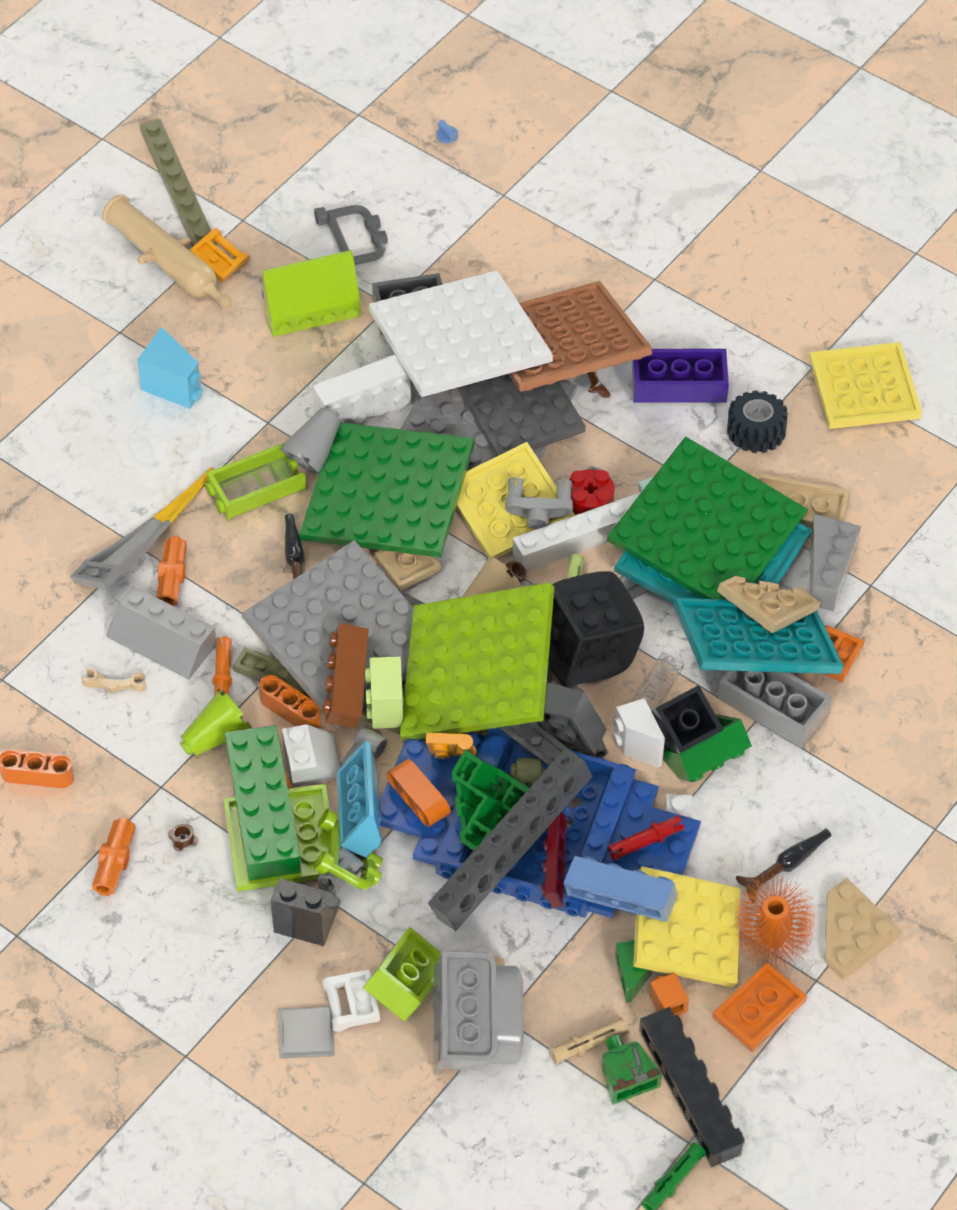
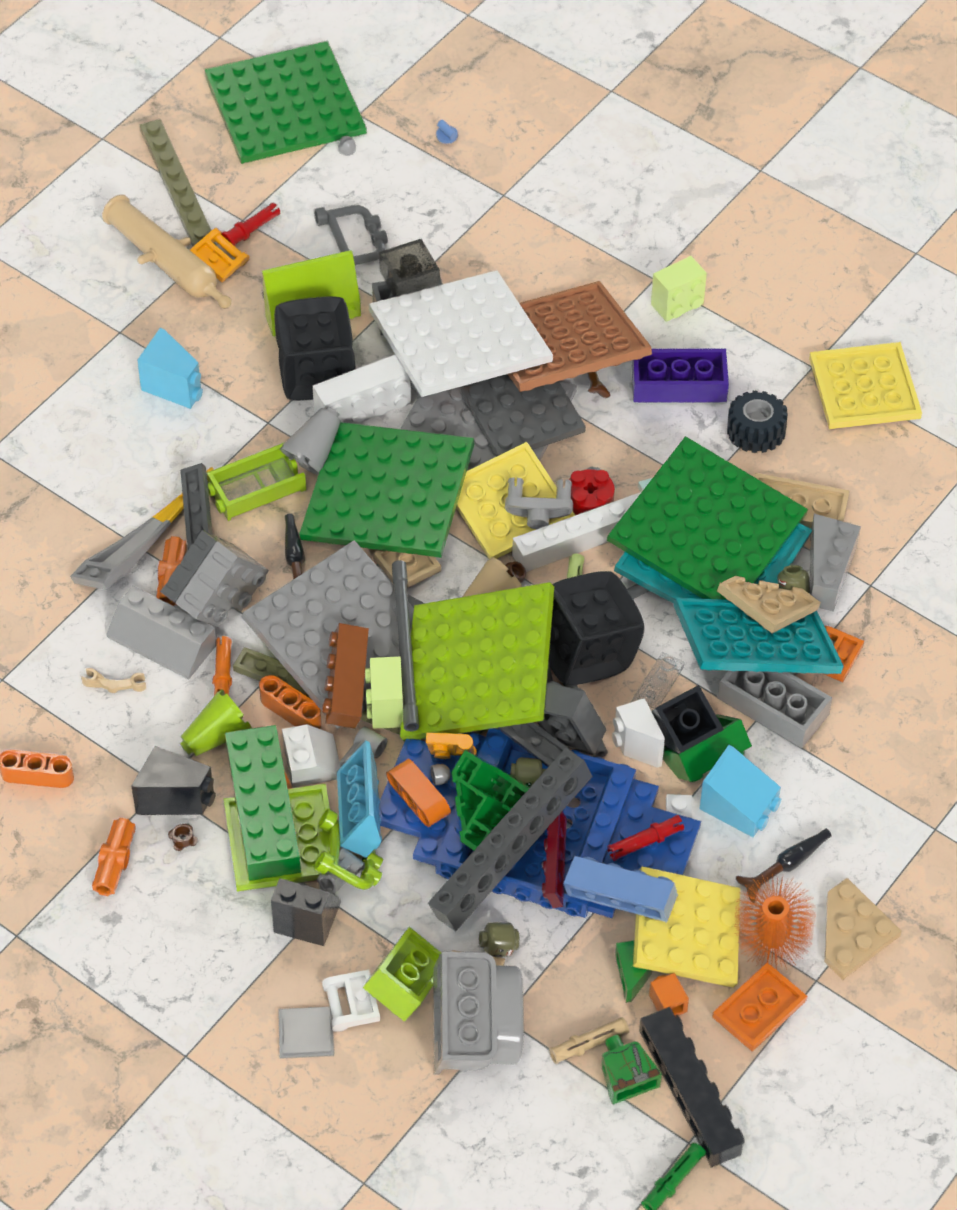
(172, 785): none -> black slope
(195, 502): none -> dark grey plate
(214, 579): none -> light grey piece
(242, 230): none -> red pin
(285, 102): none -> green plate
(312, 343): none -> black piece
(346, 146): none -> light grey hinge
(409, 268): none -> clear smoke brick
(410, 710): none -> dark grey piece
(440, 774): none -> light grey hinge
(499, 939): none -> olive head
(678, 288): none -> yellowish green brick
(739, 793): none -> medium azure slope
(792, 577): none -> olive head

